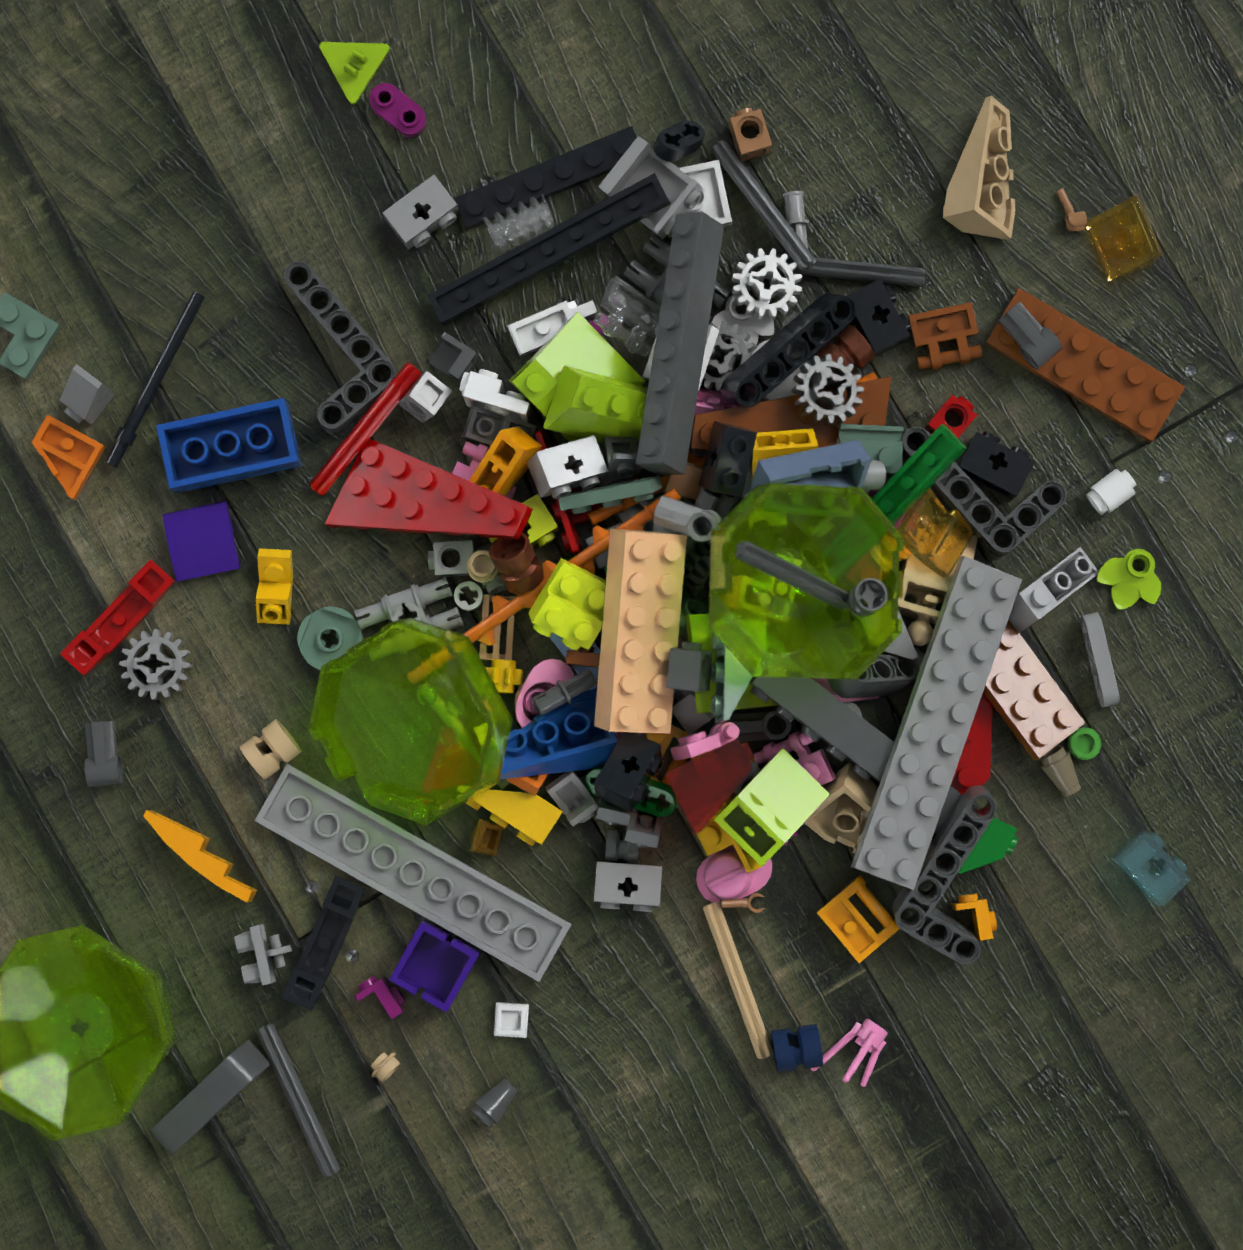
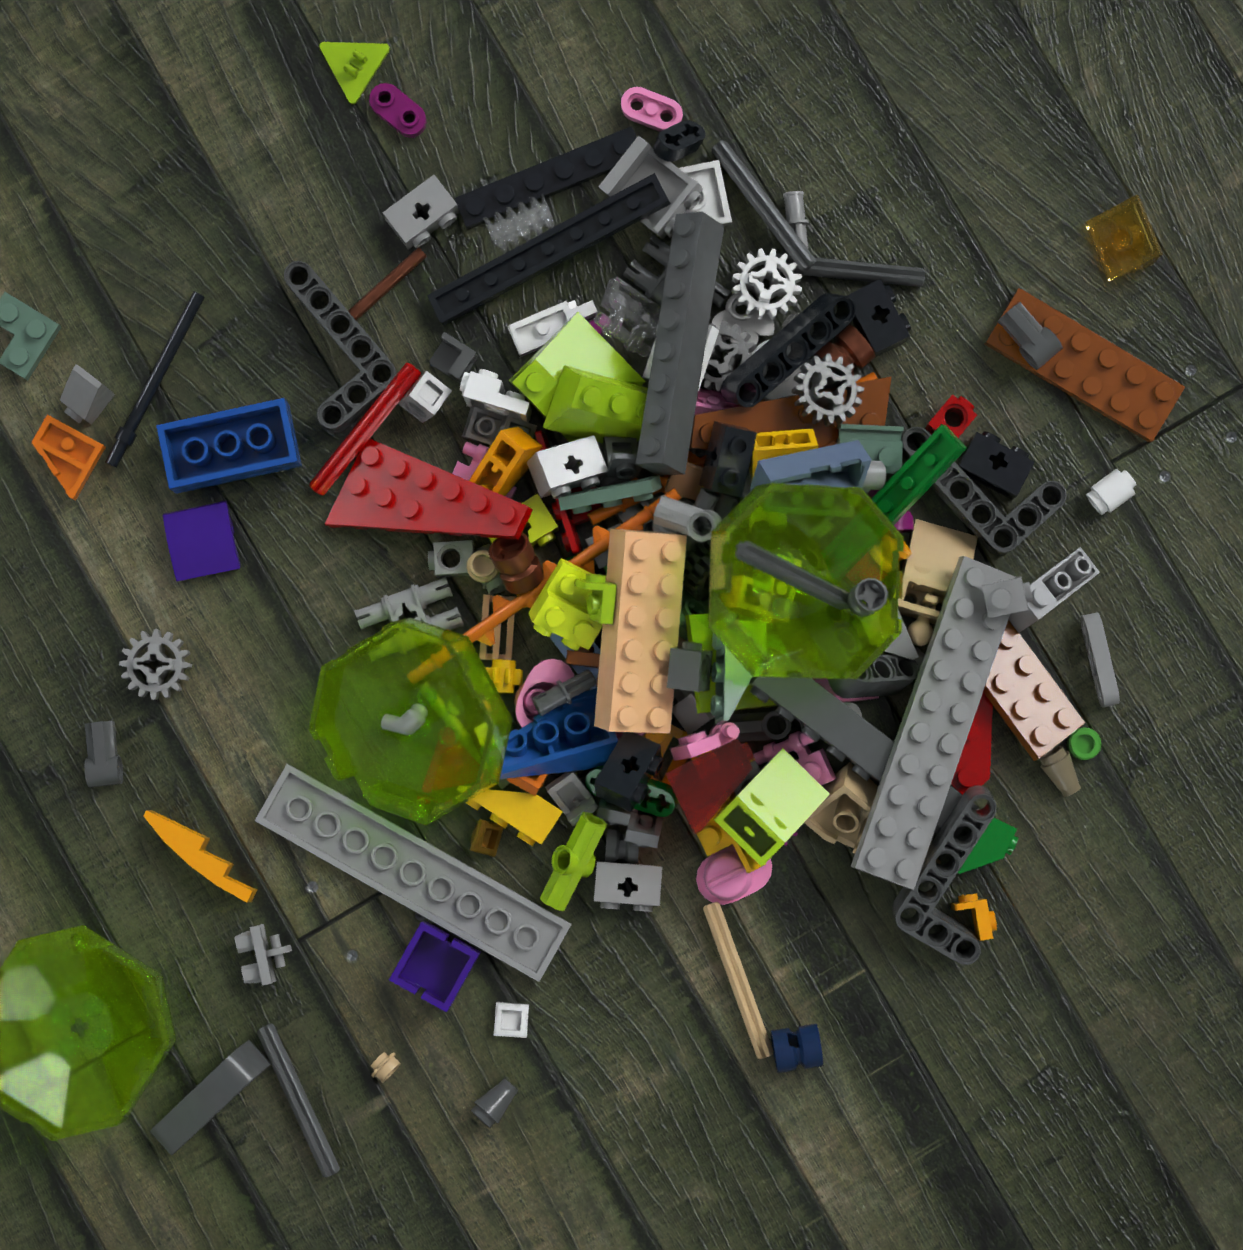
(119, 619): red slope -> none
(274, 586): yellow slope -> none
(281, 743): tan wheel -> none
(320, 623): sand green plate -> none
(324, 943): black slope -> none
(387, 283): none -> copper bar
(389, 996): magenta bracket -> none
(408, 722): none -> light grey arm
(463, 604): white bush -> none
(573, 861): none -> lime piece
(602, 601): none -> lime bracket
(653, 107): none -> bright pink plate
(743, 903): medium nougat hand -> none
(745, 147): medium nougat brick -> none
(850, 925): light orange plate -> none
(870, 1040): bright pink plant -> none
(935, 534): clear yellow slope -> none
(944, 326): dark orange plate -> none
(979, 188): tan wedge -> none
(1007, 596): none -> light grey bracket
(1074, 220): medium nougat hand -> none
(1128, 583): lime plate -> none
(1134, 861): clear light blue brick -> none

